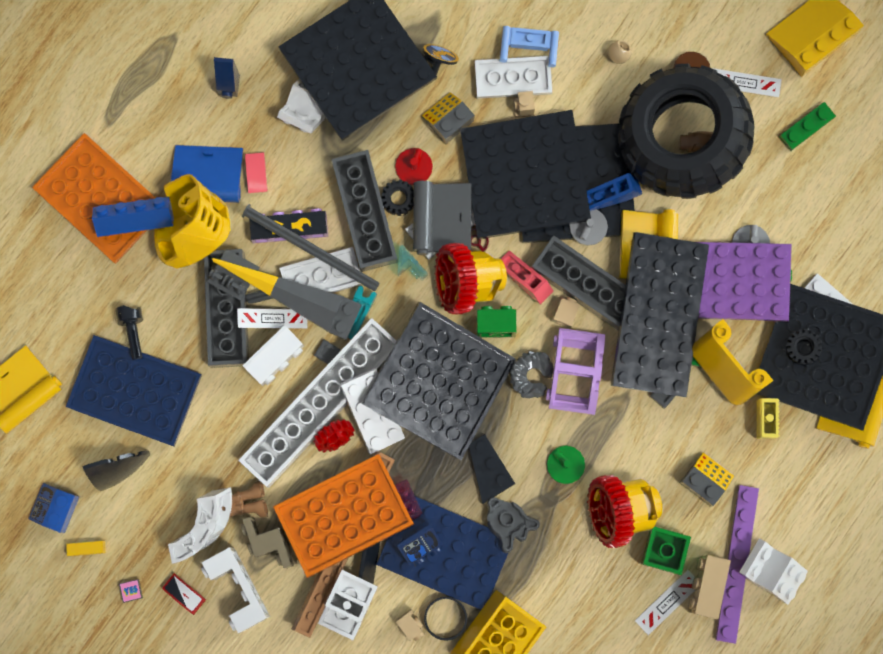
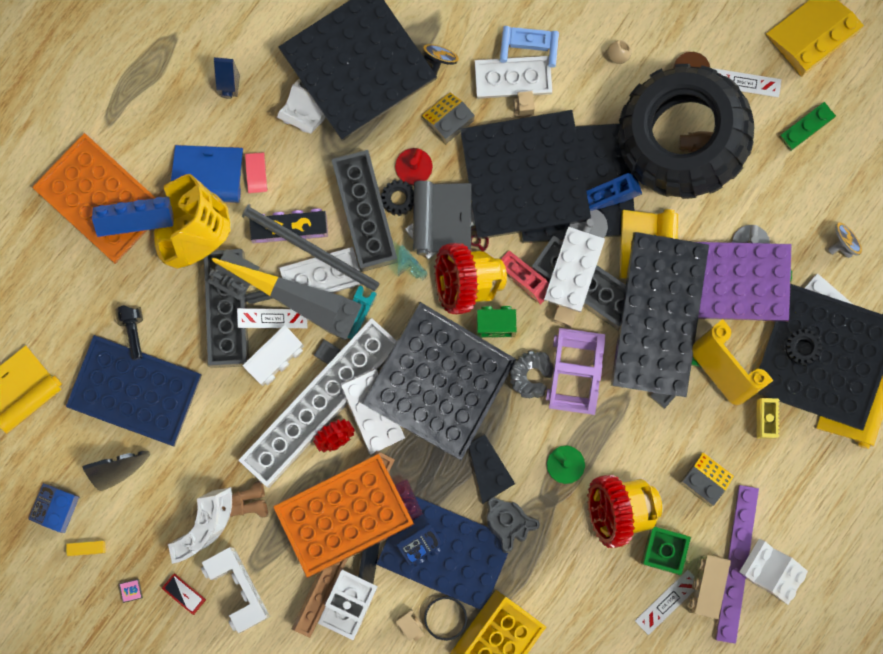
(267, 542): dark tan bracket -> none
(574, 269): none -> white plate
(848, 243): none -> shield

